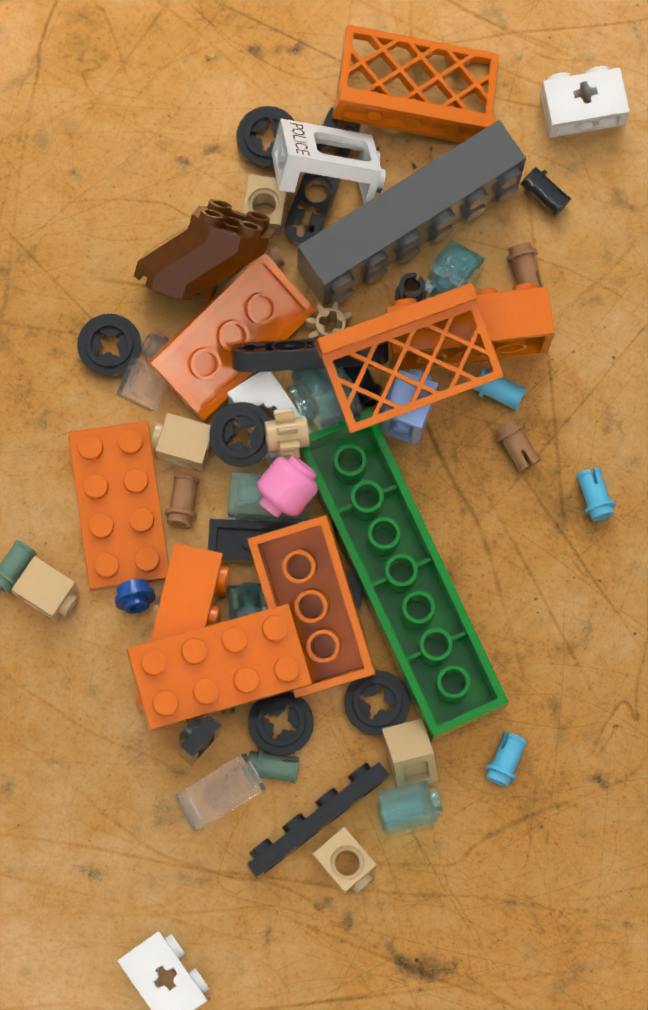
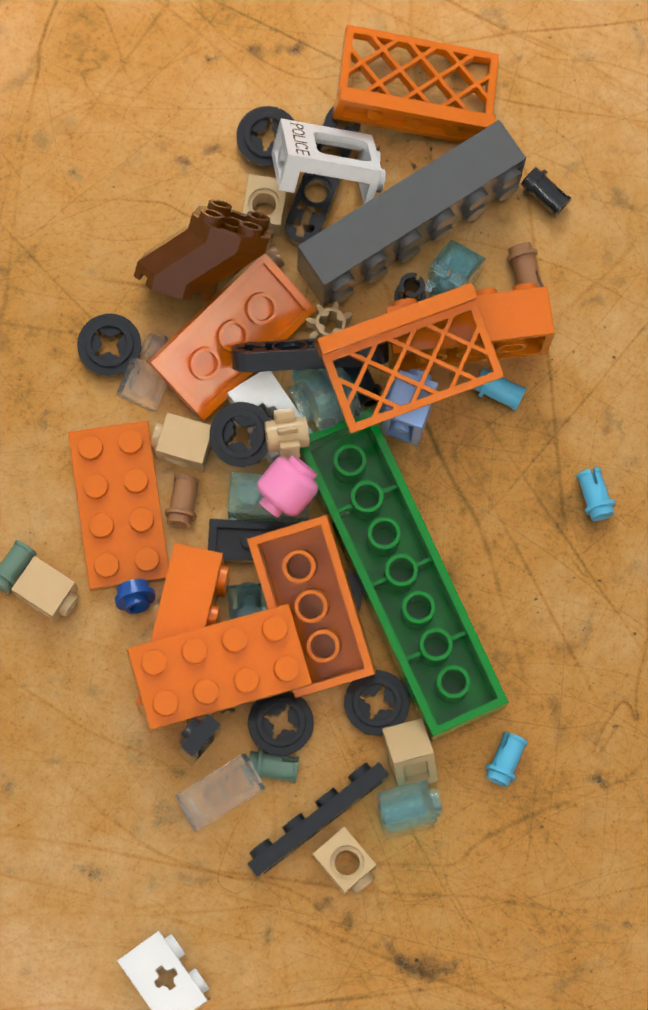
(516, 442): medium nougat pin -> none
(570, 115): white brick -> none

